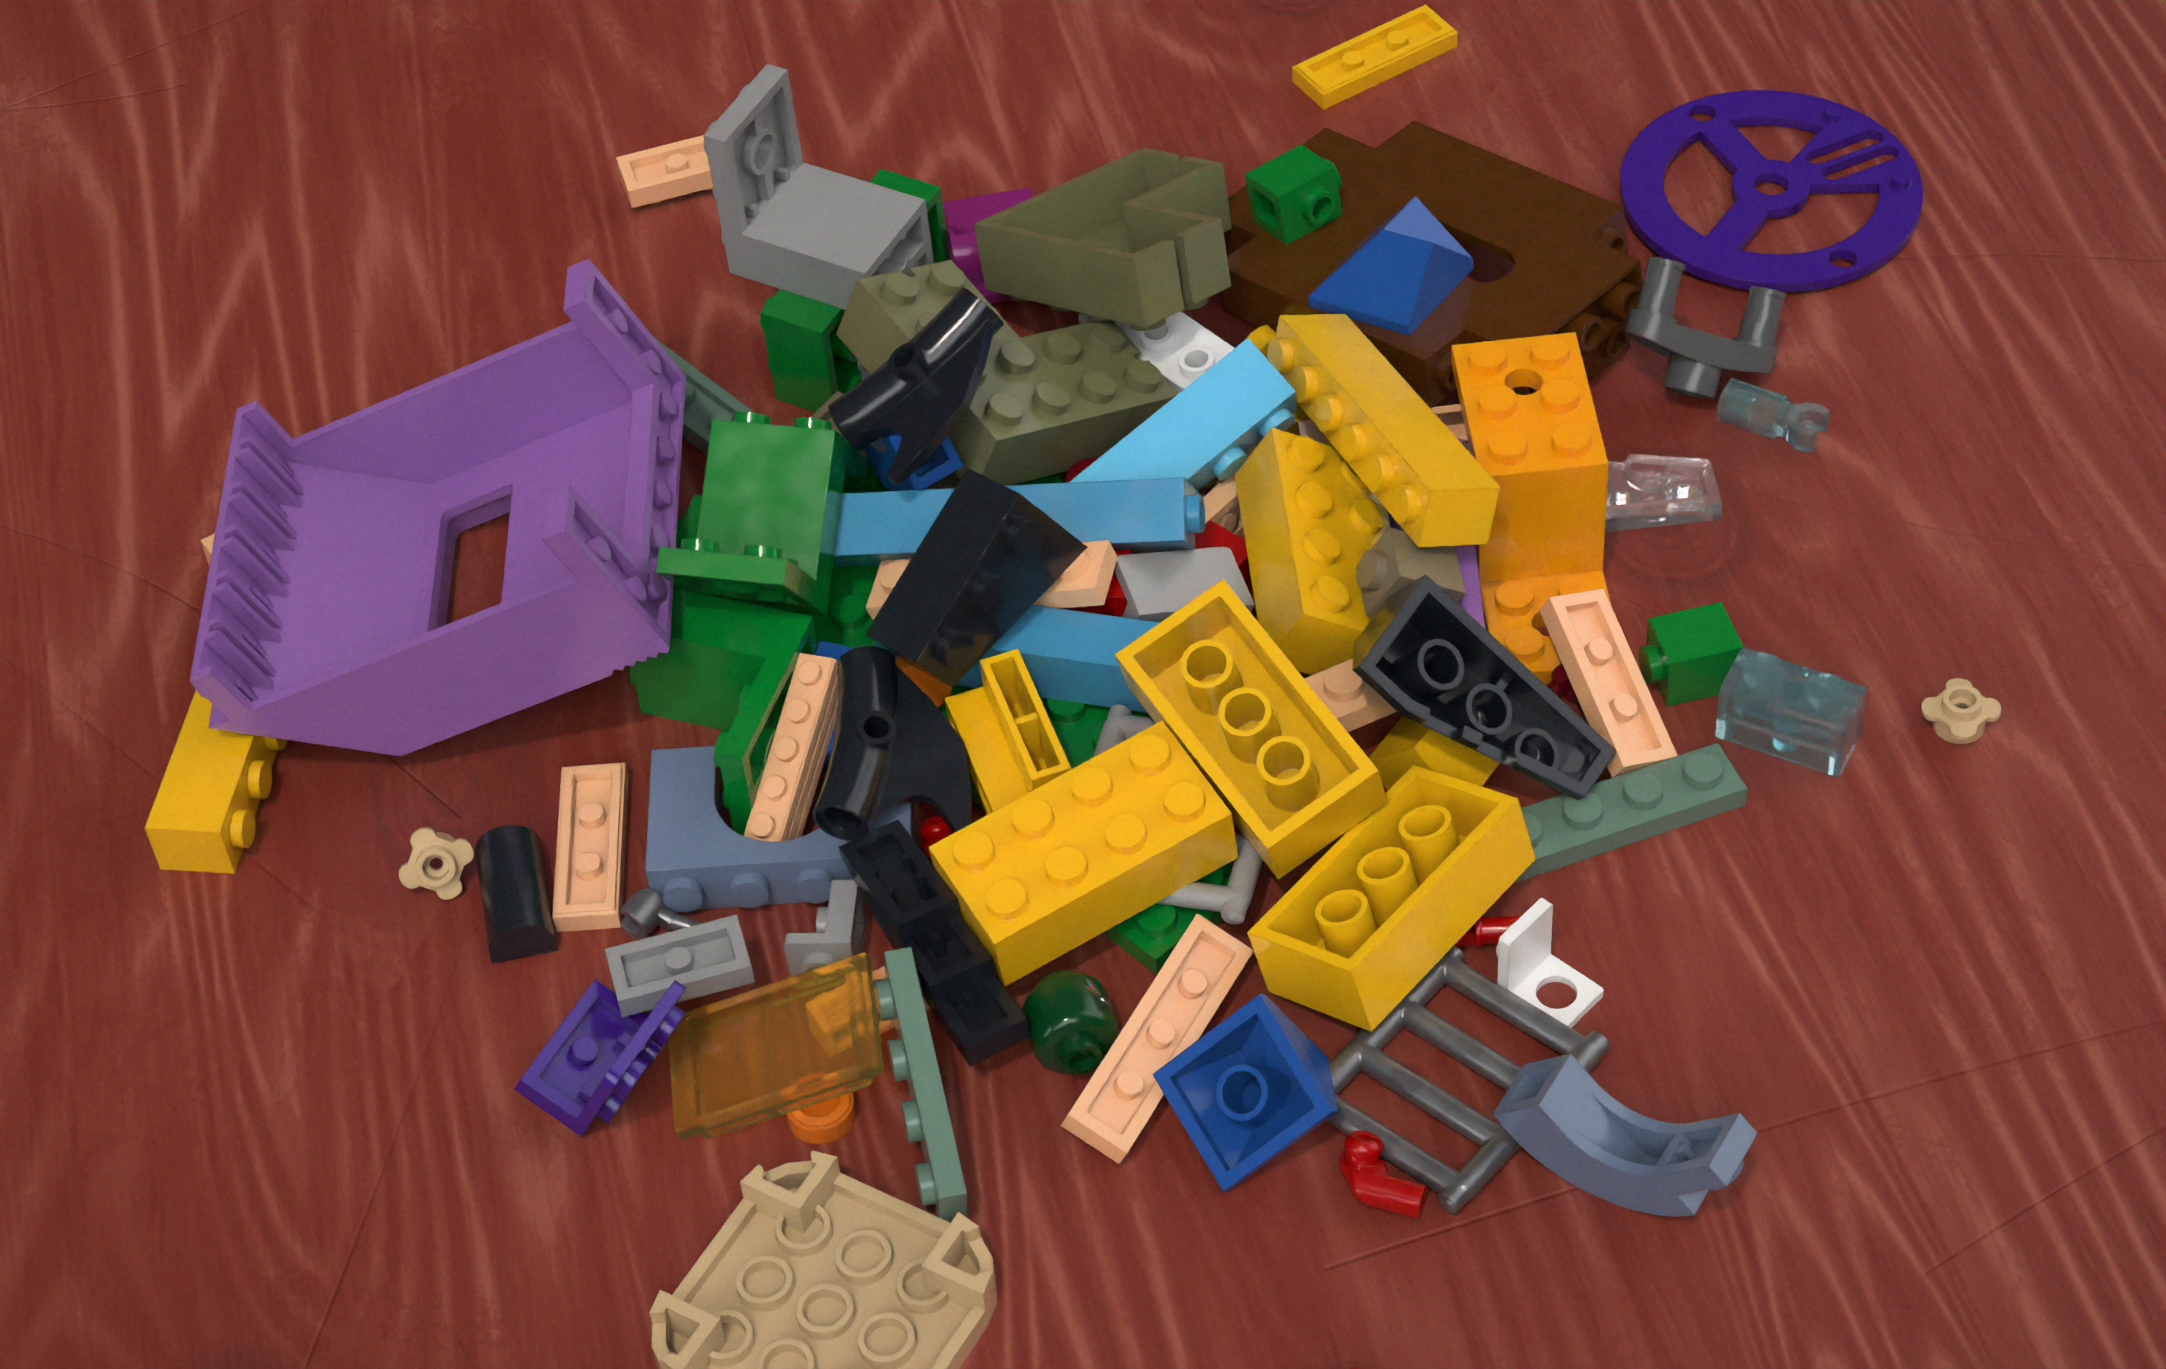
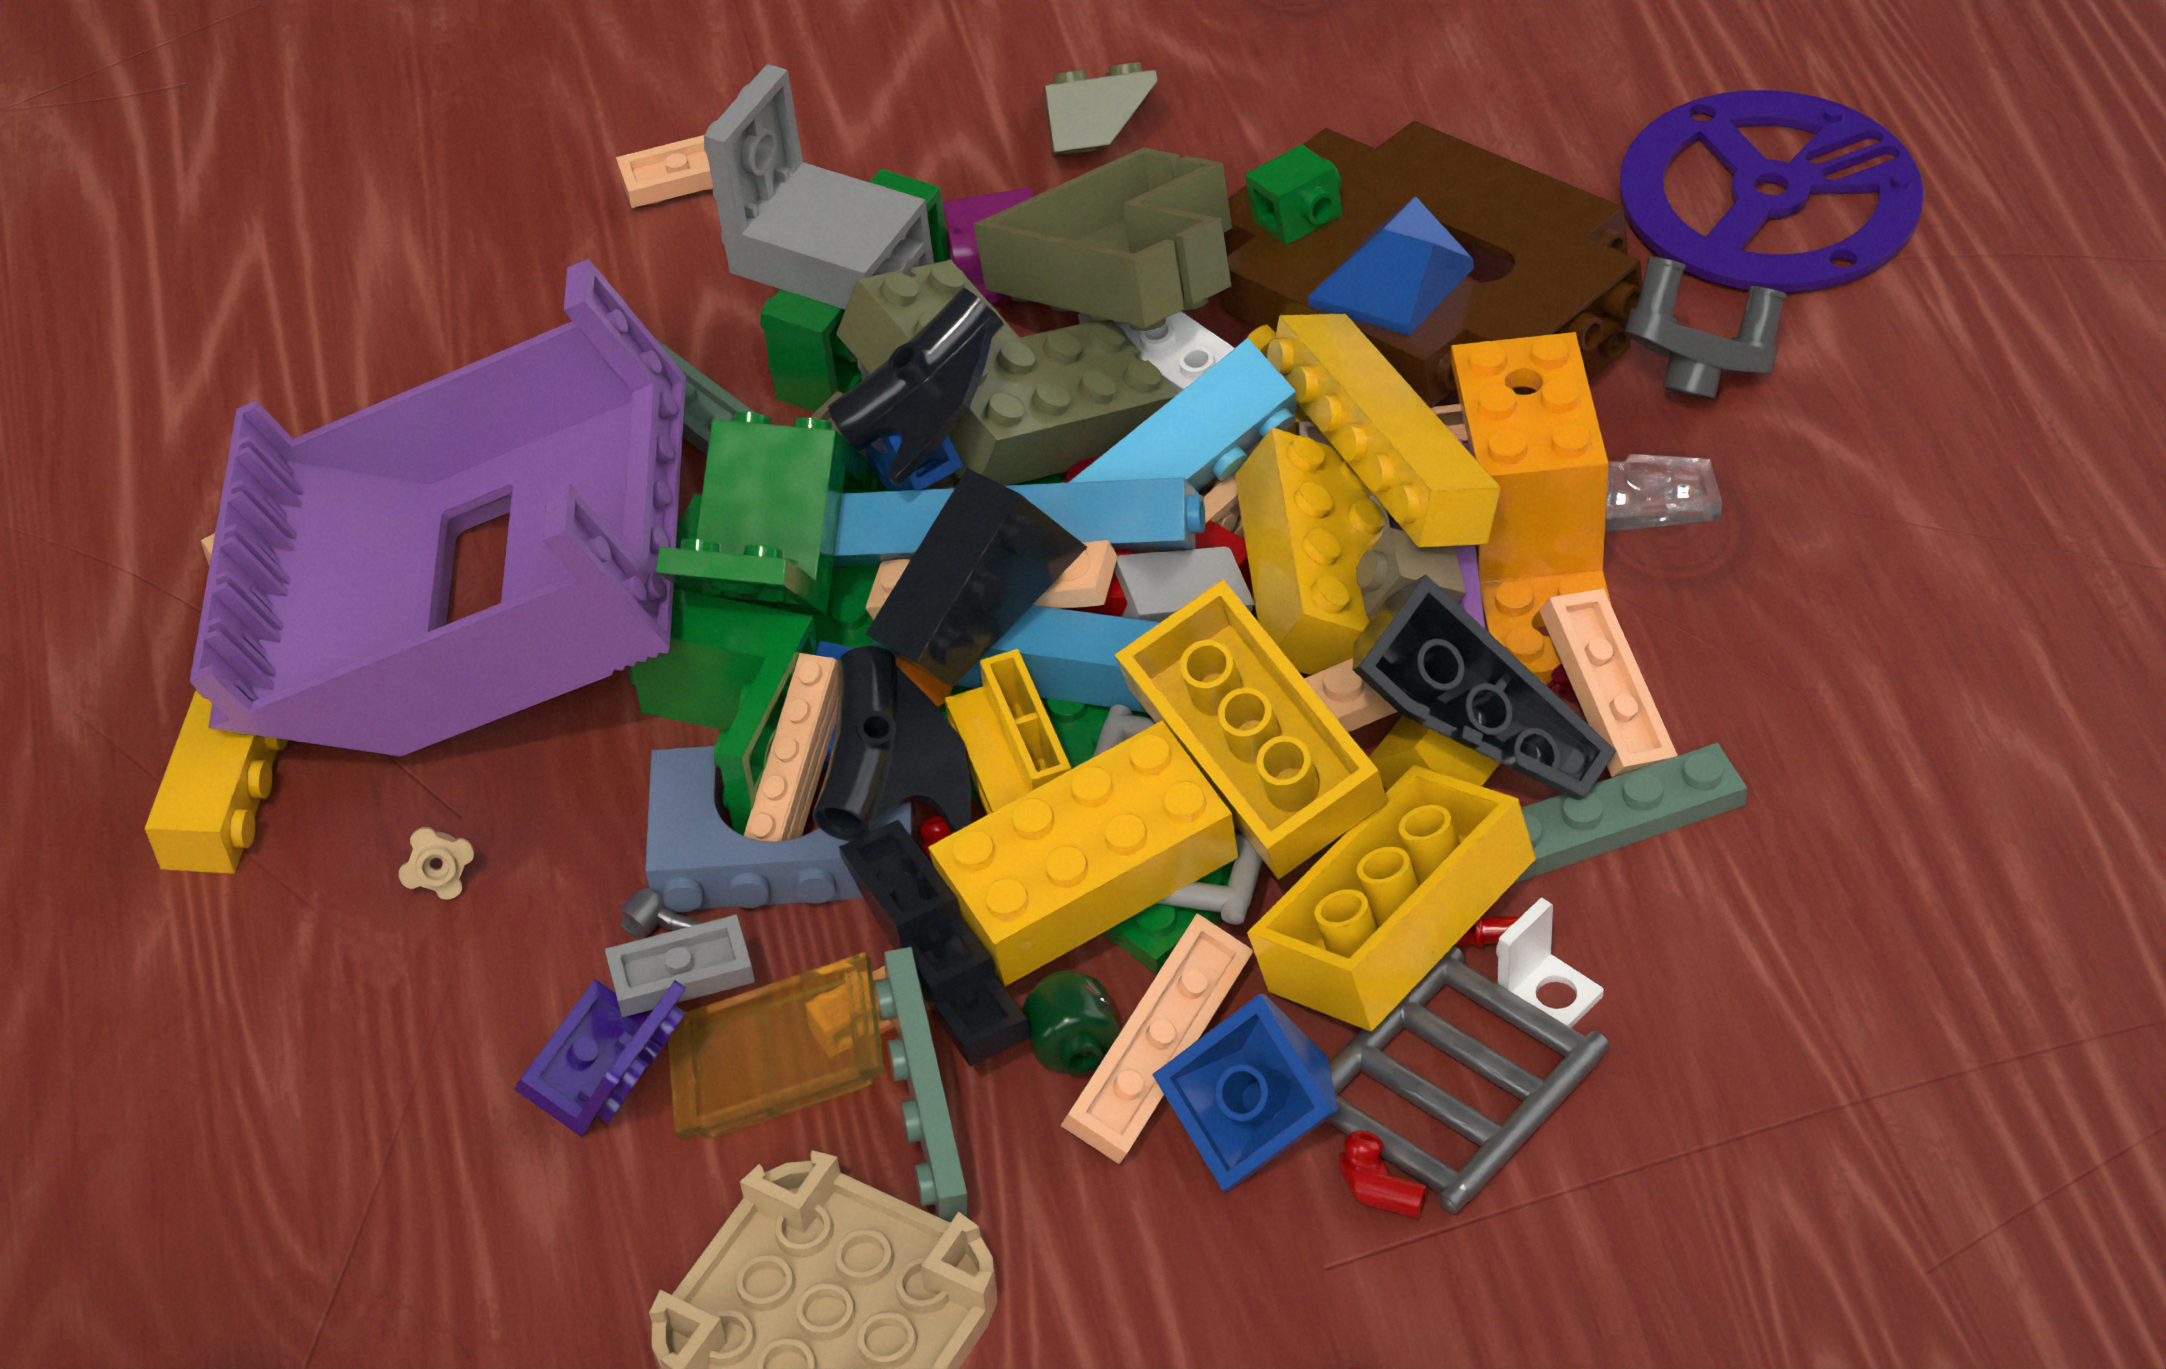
(514, 893): black brick -> none
(590, 847): light nougat tile -> none
(824, 1121): orange tile -> none
(837, 935): light grey bracket -> none
(1090, 113): none -> slope
(1374, 57): yellow tile -> none
(1614, 1151): sand blue arch -> none
(1689, 653): green brick -> none
(1772, 414): clear light blue bar -> none
(1791, 711): clear light blue brick -> none
(1960, 712): tan plate -> none

